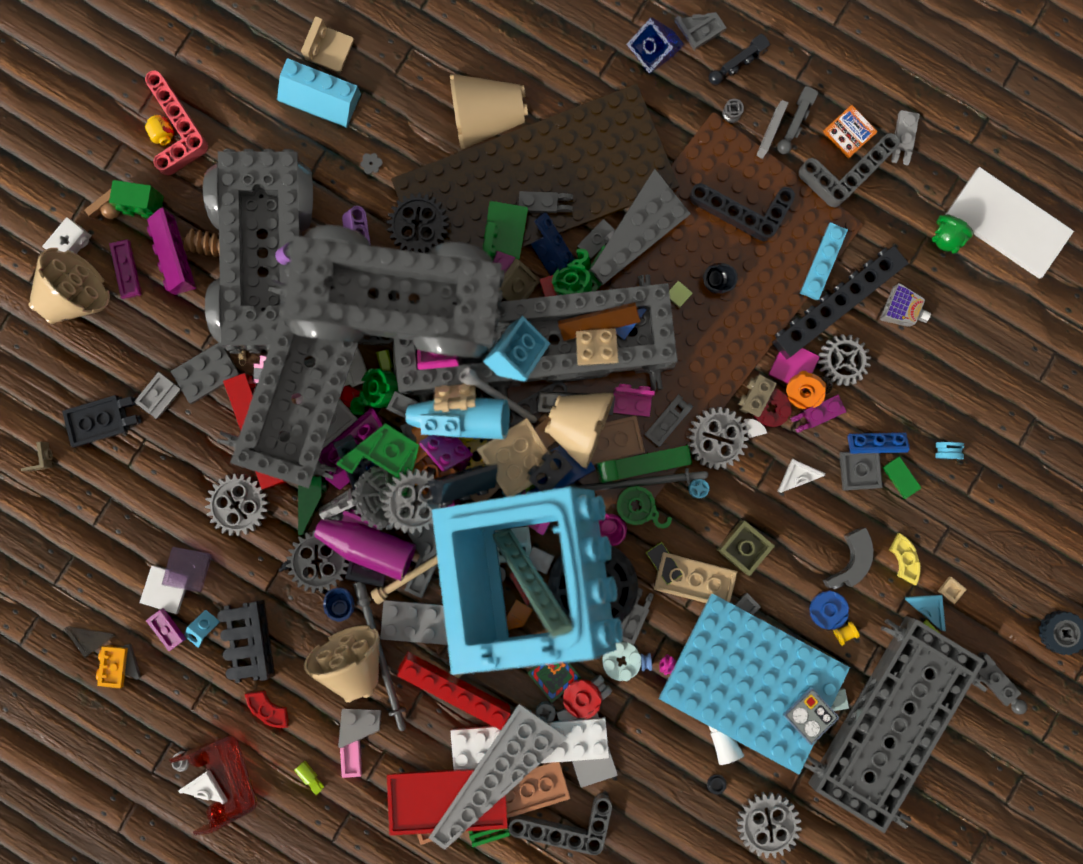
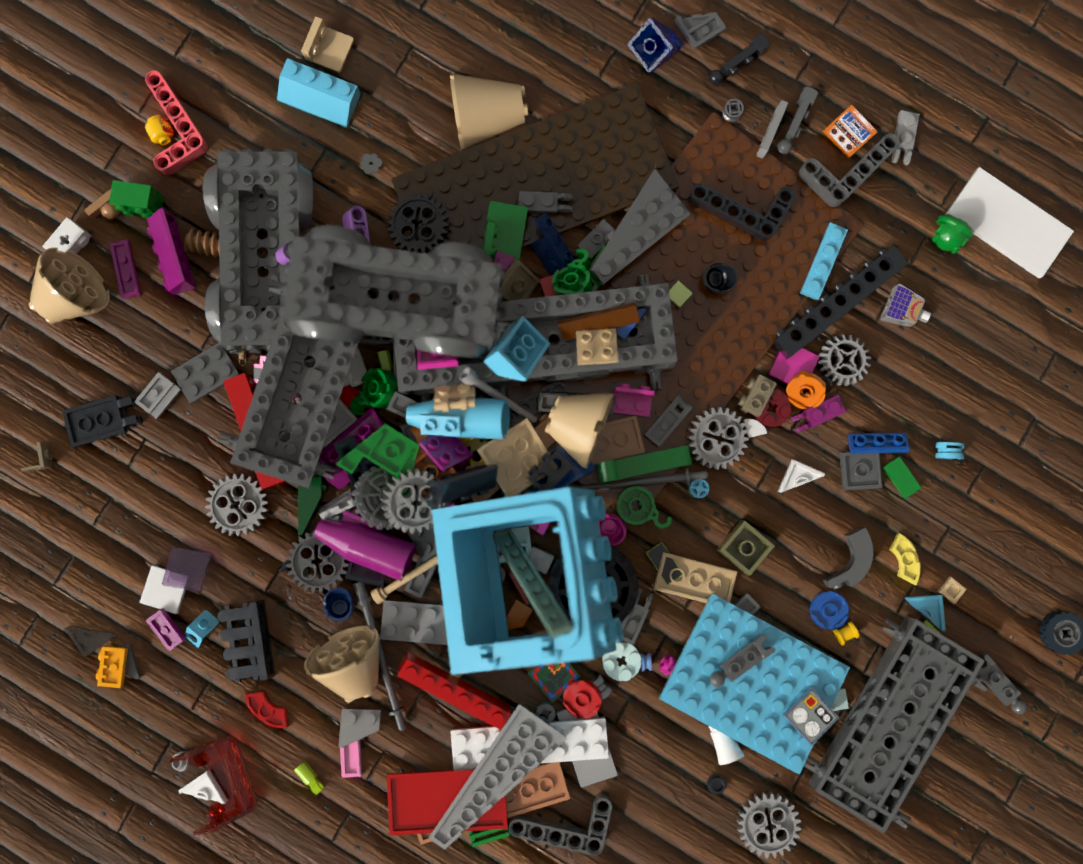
(741, 661): none -> dark grey plate

